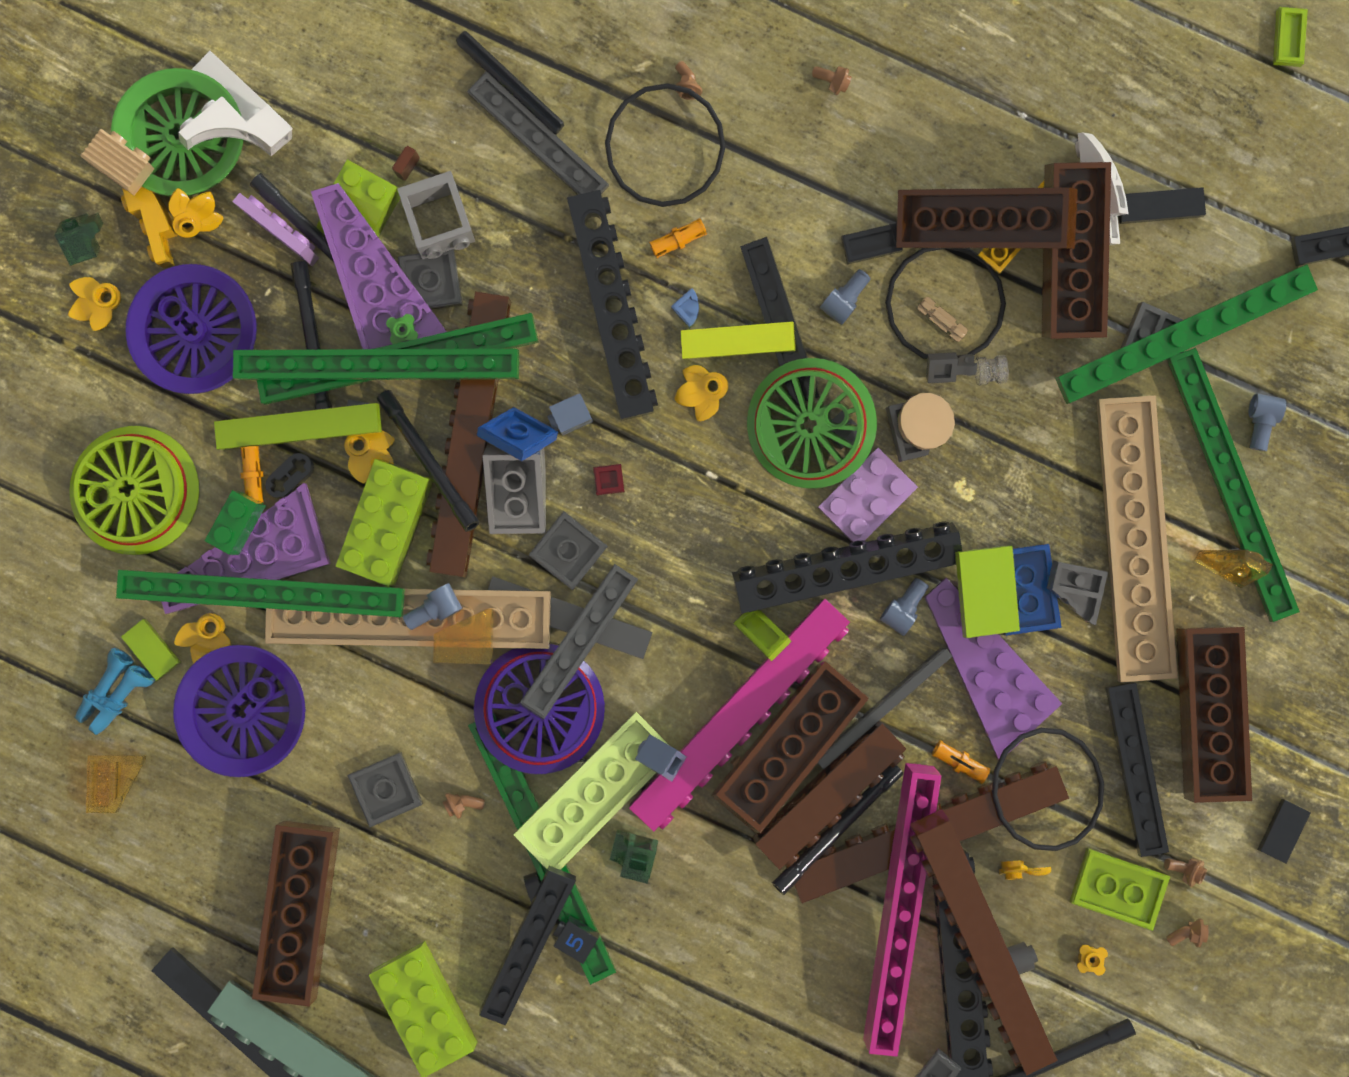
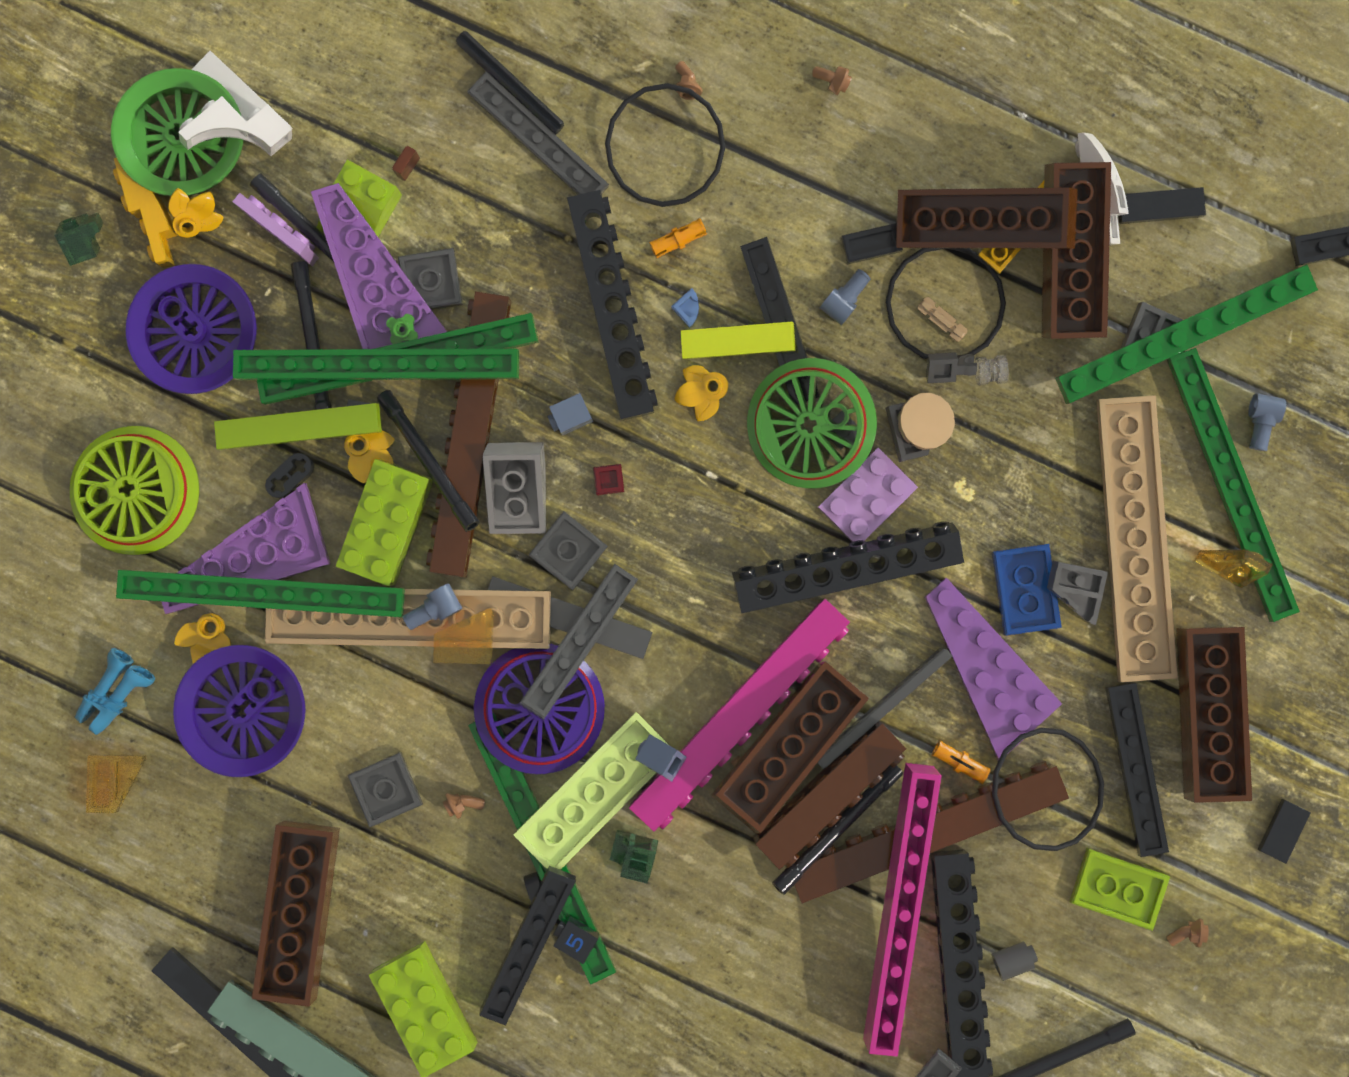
(91, 304): yellow plate -> none
(118, 162): tan brick -> none
(151, 649): lime tile -> none
(235, 523): green brick -> none
(252, 472): light orange pin -> none
(427, 191): light grey window -> none
(517, 433): blue tile -> none
(762, 633): lime tile -> none
(901, 612): sand blue pin -> none
(983, 941): reddish brown brick -> none
(987, 591): lime tile -> none
(1014, 869): yellow plate -> none
(1088, 952): yellow plate -> none
(1193, 871): medium nougat plate -> none
(1290, 36): lime tile -> none

